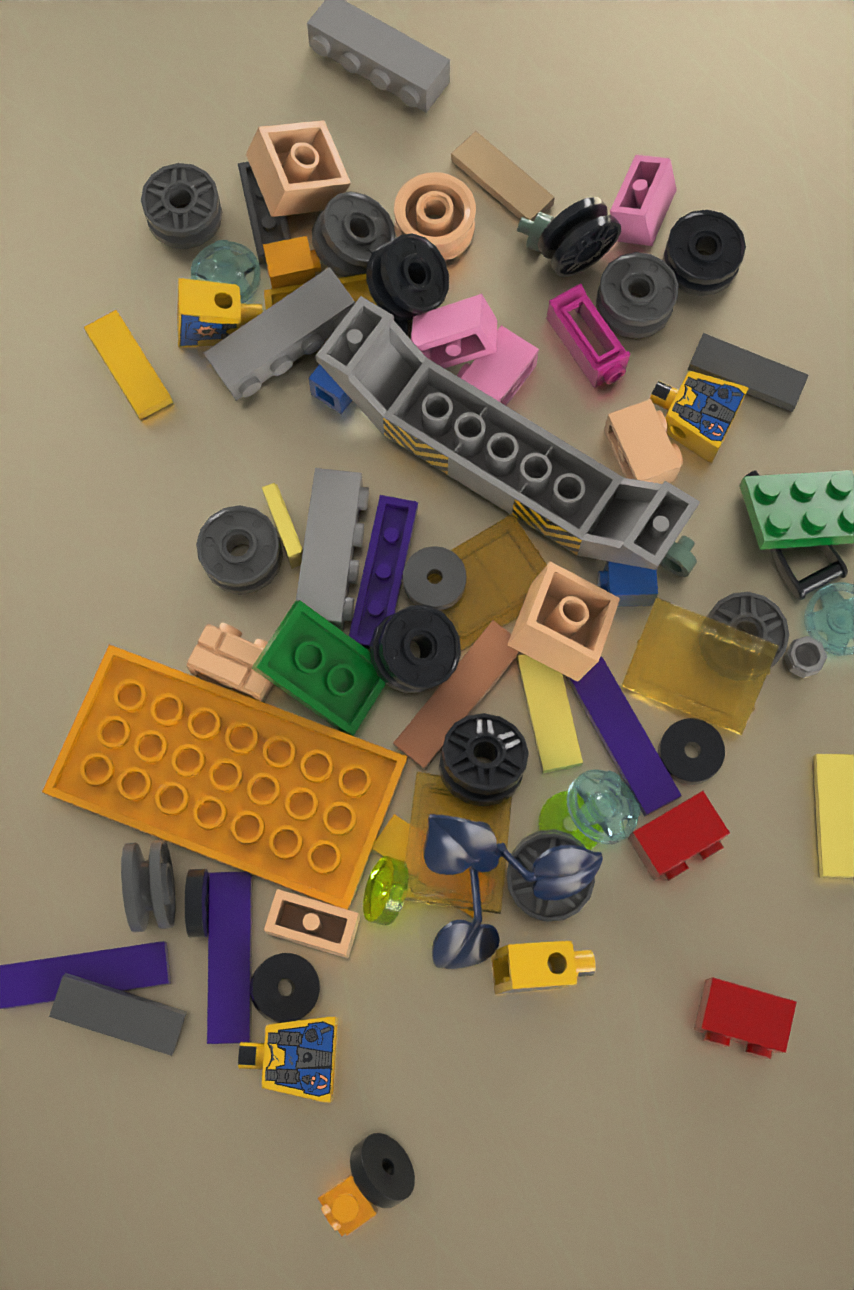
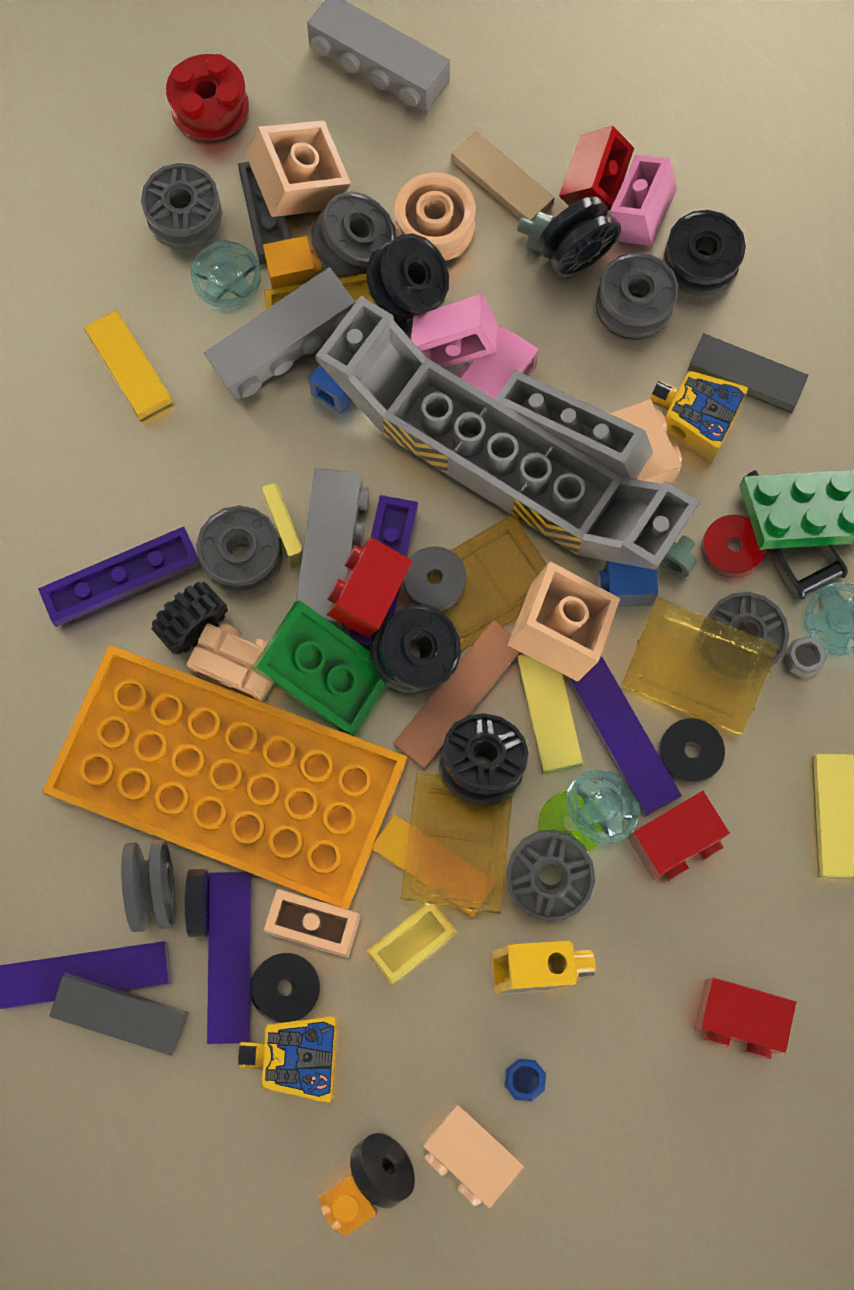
(119, 576): none -> dark purple plate
(186, 617): none -> black tyre
(210, 78): none -> red wheel
(210, 312): yellow torso -> none
(368, 587): none -> red brick
(385, 891): clear neon green piece -> none
(411, 942): none -> light yellow tile
(461, 844): dark blue plant -> none
(471, 1157): none -> light nougat brick
(525, 1080): none -> blue tile
(589, 429): none -> light grey brick
(597, 167): none -> red brick
(597, 369): dark pink window -> none
(722, 559): none -> red piece

